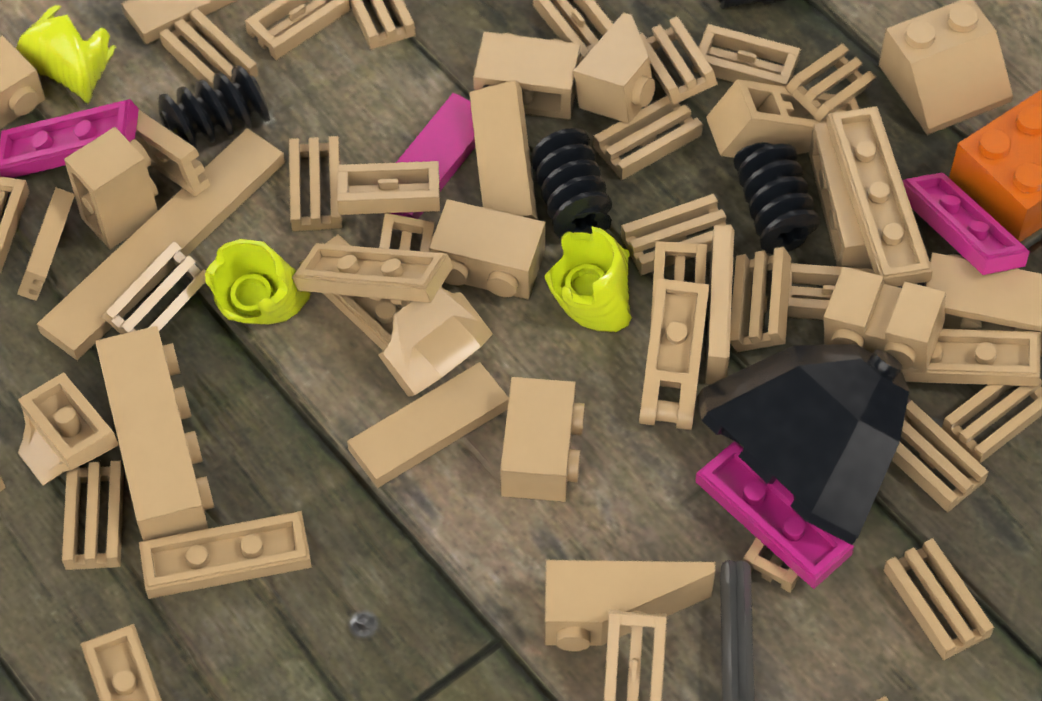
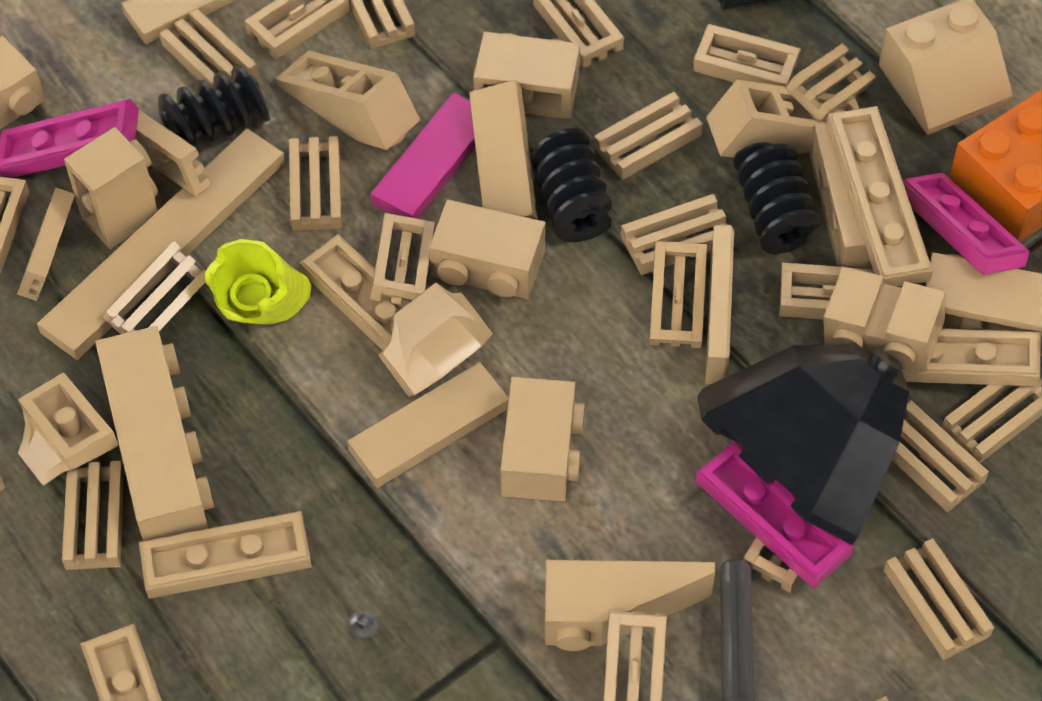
(62, 55): neon yellow hair -> none
(353, 97): none -> tan slope
(373, 272): tan tile -> none
(388, 188): tan tile -> none
(592, 280): neon yellow hair -> none
(616, 74): tan slope -> none
(664, 39): tan tile -> none
(674, 351): tan plate -> none
(757, 268): tan tile -> none

